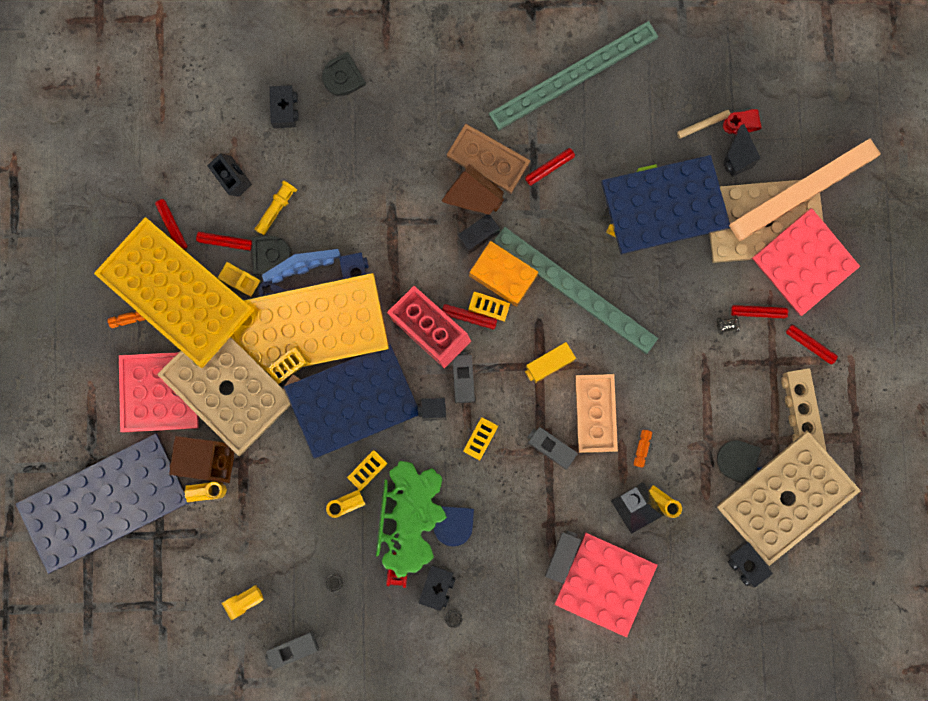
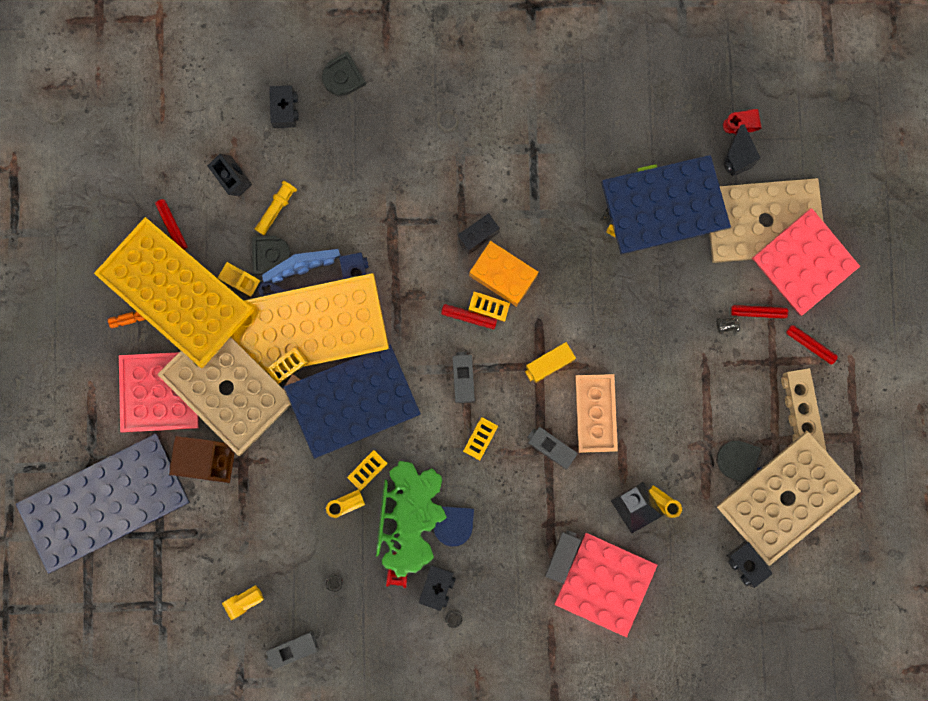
(203, 491): yellow piece -> none
(225, 241): red axle -> none
(429, 326): coral brick -> none
(432, 409): black brick -> none
(474, 192): reddish brown slope -> none
(488, 157): medium nougat plate -> none
(550, 166): red axle -> none
(573, 75): sand green plate -> none
(577, 291): sand green plate -> none
(642, 449): orange axle -> none
(703, 124): tan bar -> none
(804, 190): light nougat beam -> none

